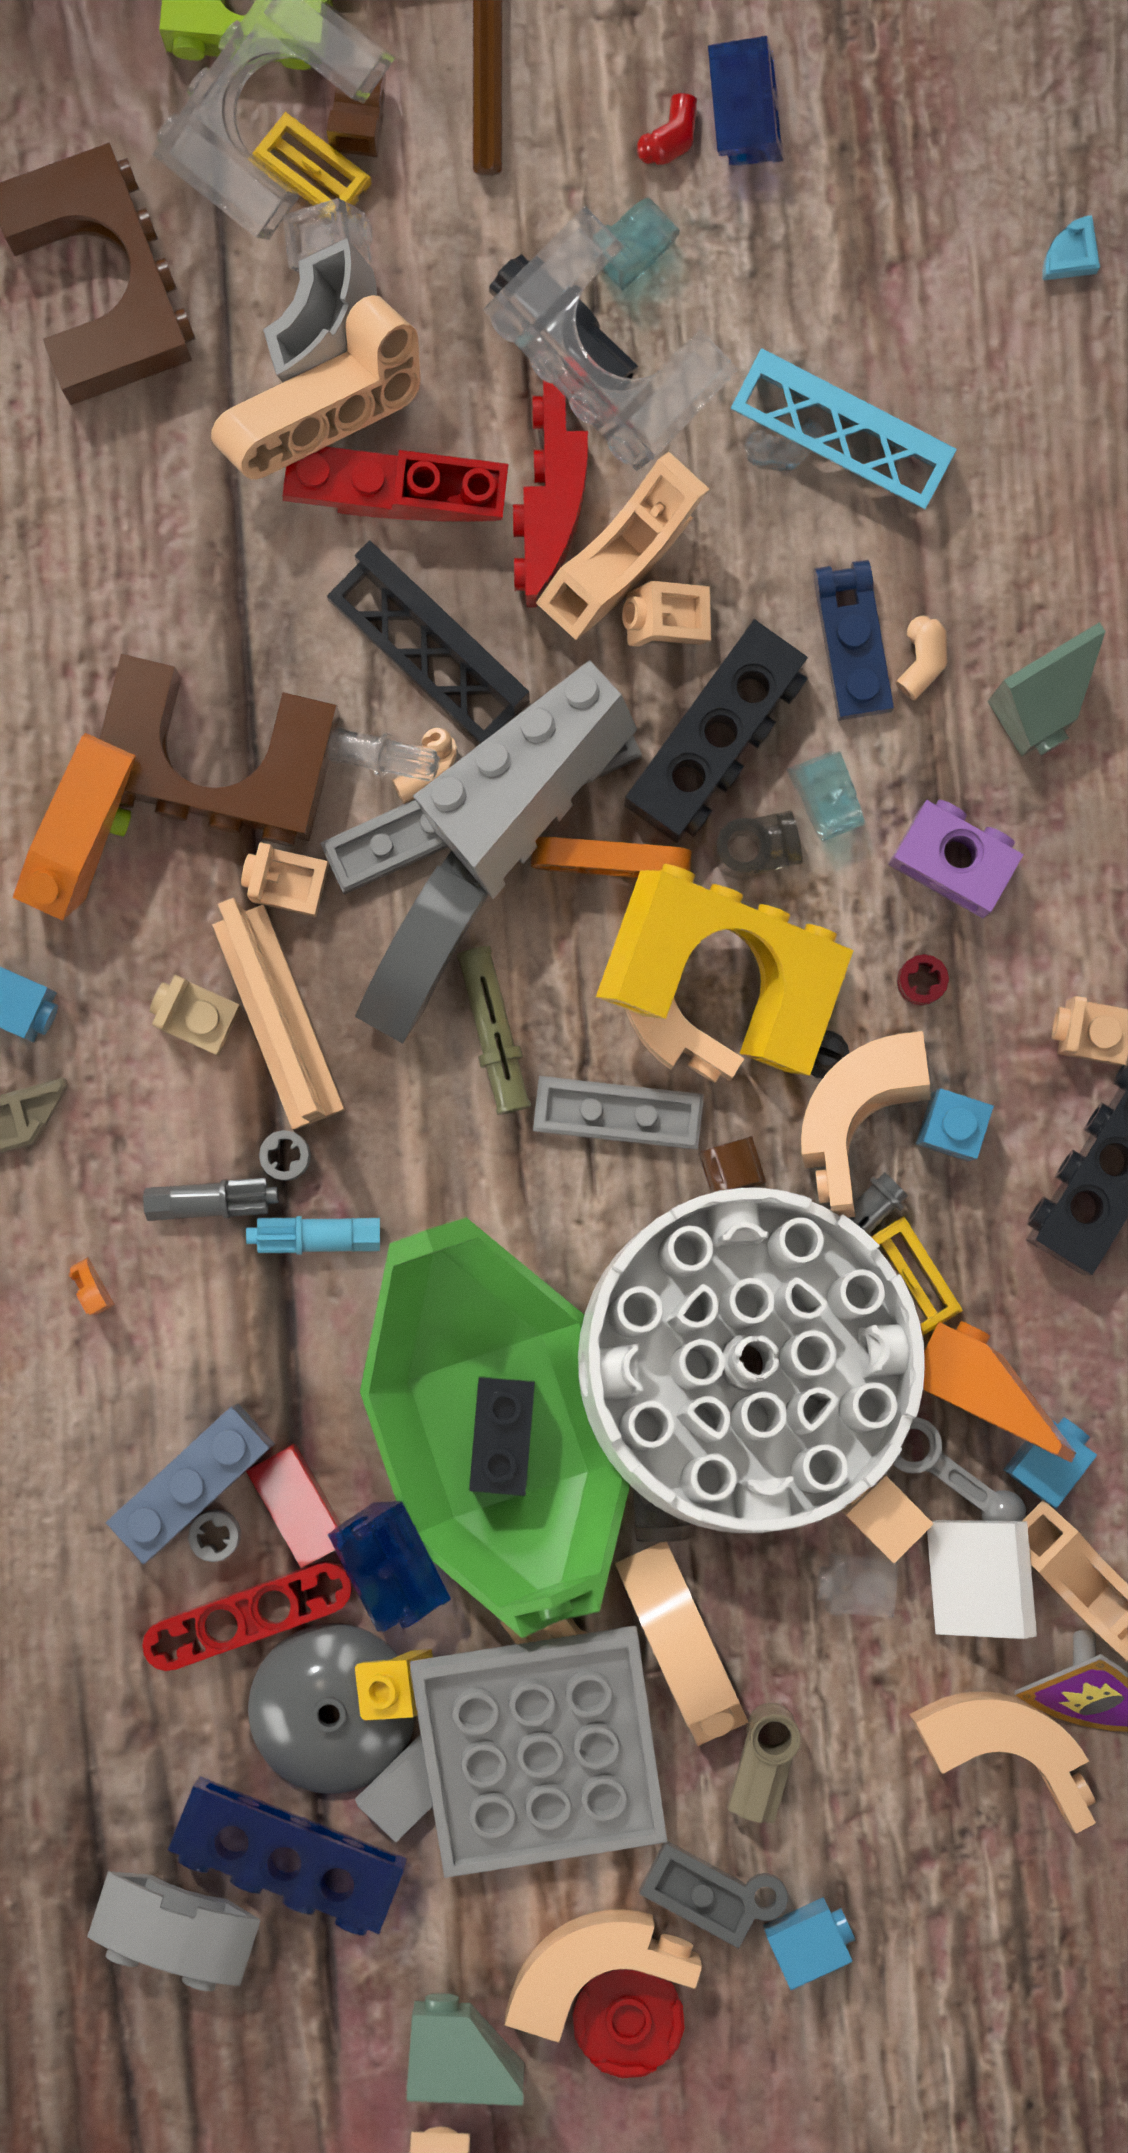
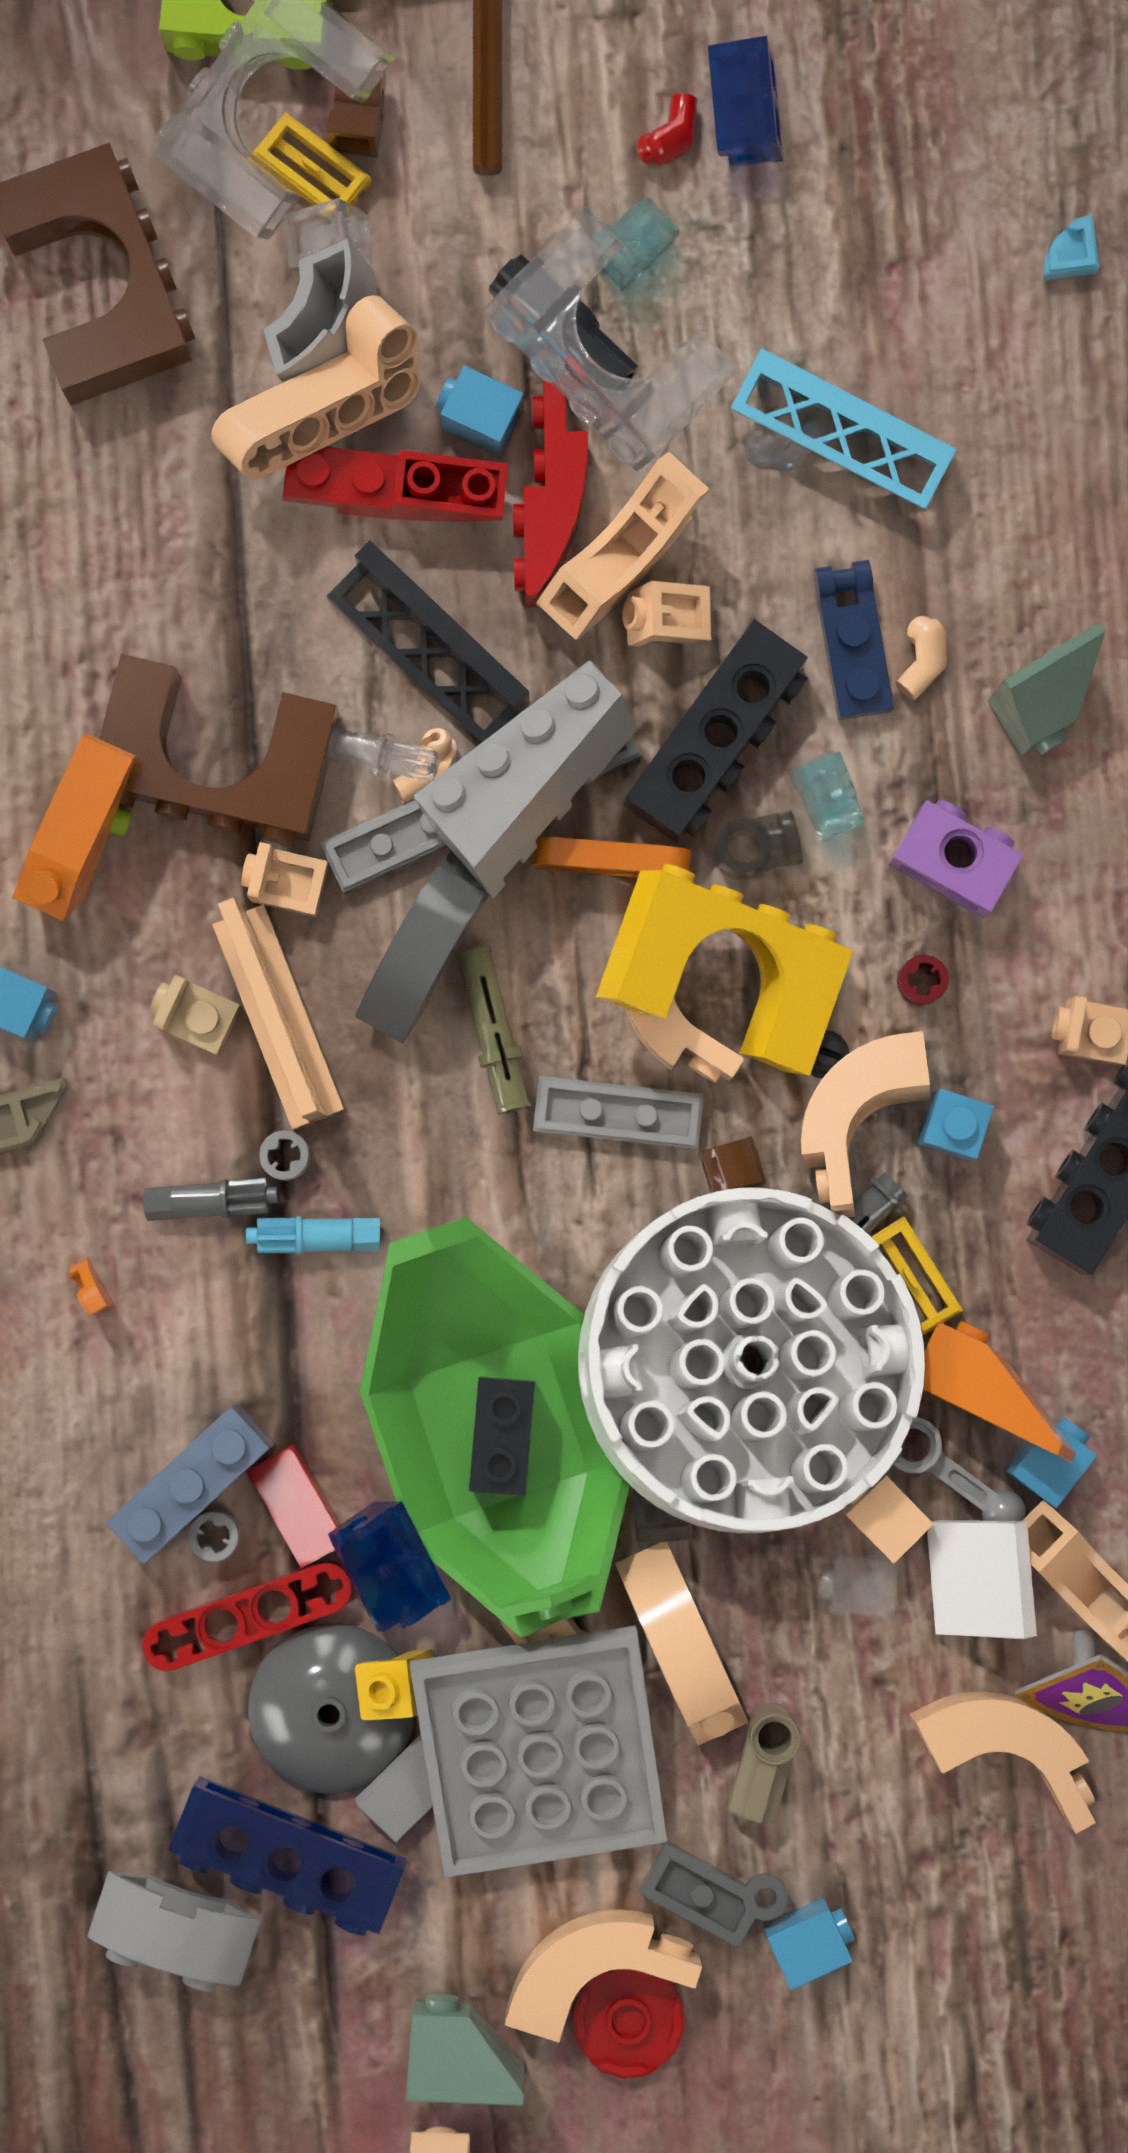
(480, 410): none -> dark azure brick

